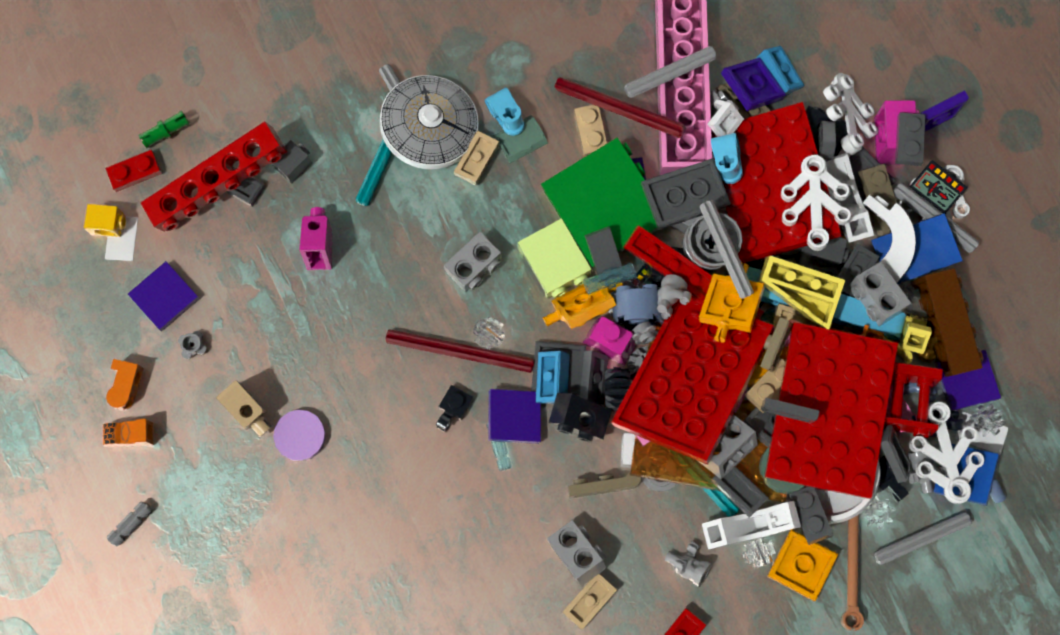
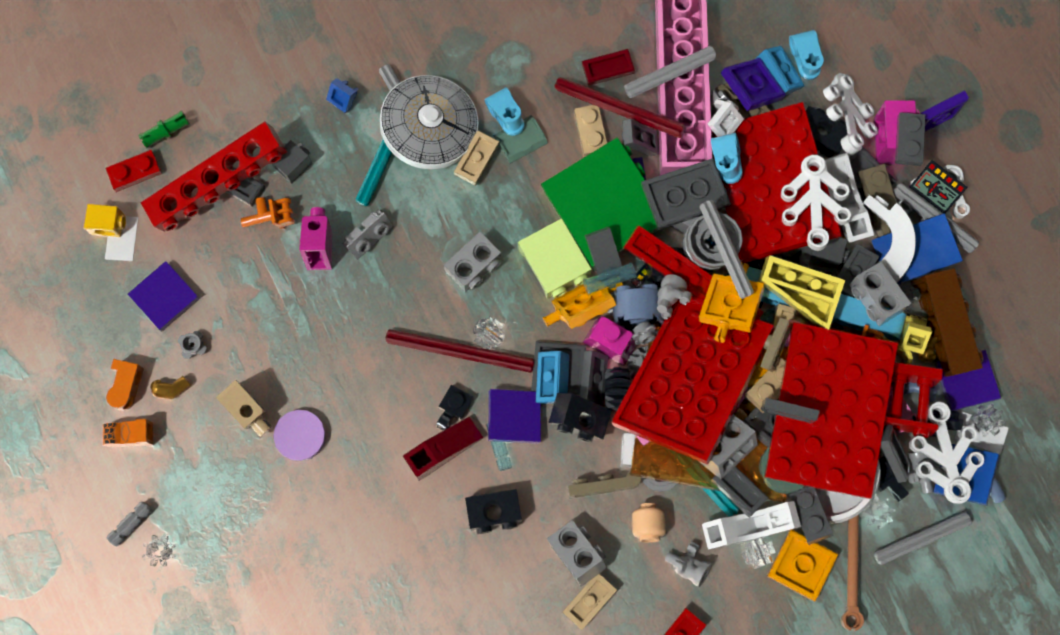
(165, 554): none -> clear gear
(167, 390): none -> pearl gold arm
(278, 210): none -> orange arm
(341, 95): none -> blue tile
(375, 227): none -> light grey hinge
(442, 448): none -> dark red slope
(478, 506): none -> black brick
(608, 67): none -> dark red tile
(640, 137): none -> dark grey plate
(648, 523): none -> light nougat head
(807, 53): none -> medium azure piece
(826, 140): dark grey beam -> none

